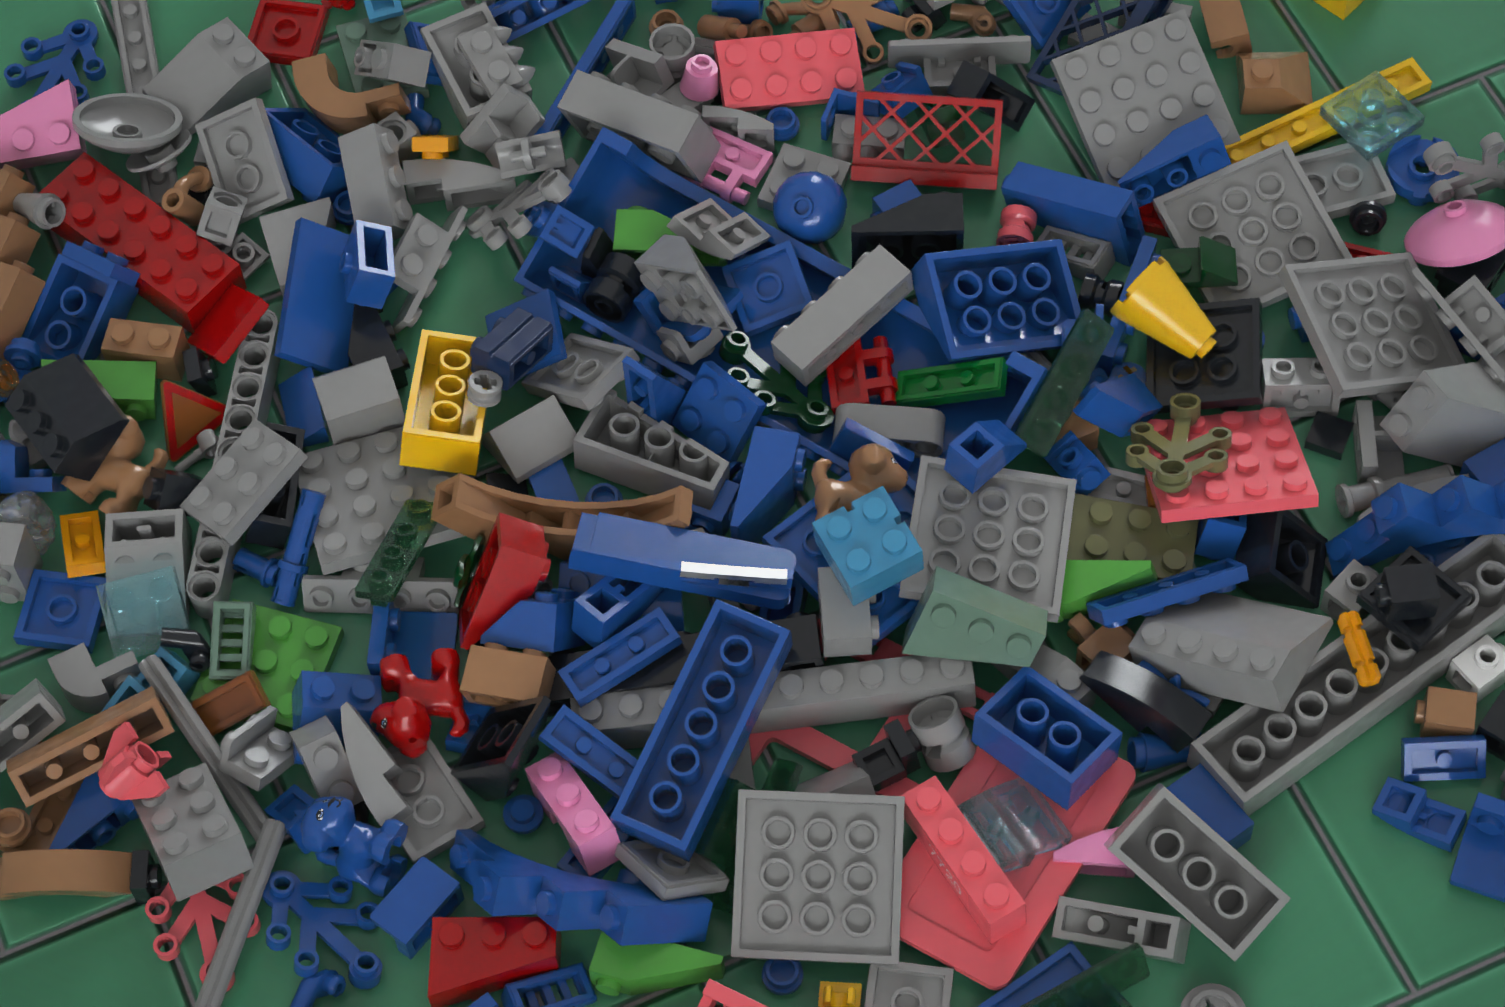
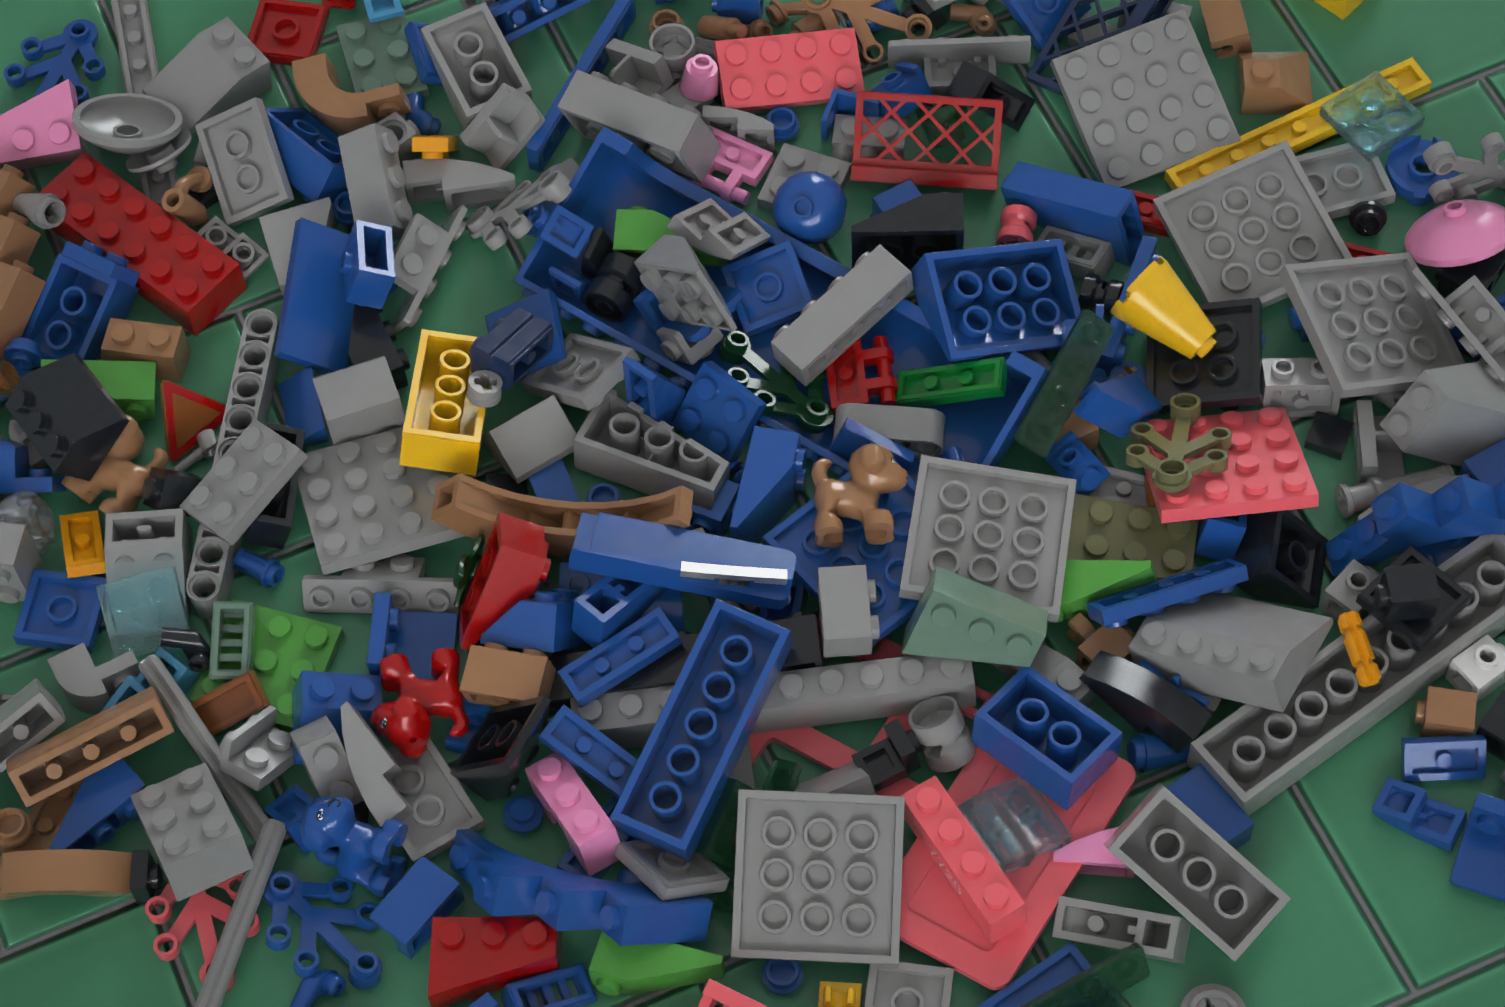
(131, 769): coral brick -> none
(200, 371): black plate -> none
(222, 216): light grey brick -> none
(228, 323): red tile -> none
(298, 548): blue pin -> none
(392, 62): light grey slope -> none
(397, 553): clear green bracket -> none
(493, 61): light grey plate -> none
(530, 154): light grey hips -> none
(868, 546): dark azure piece -> none
(982, 453): blue slope -> none
(1177, 161): blue slope -> none
(1204, 266): dark green slope -> none

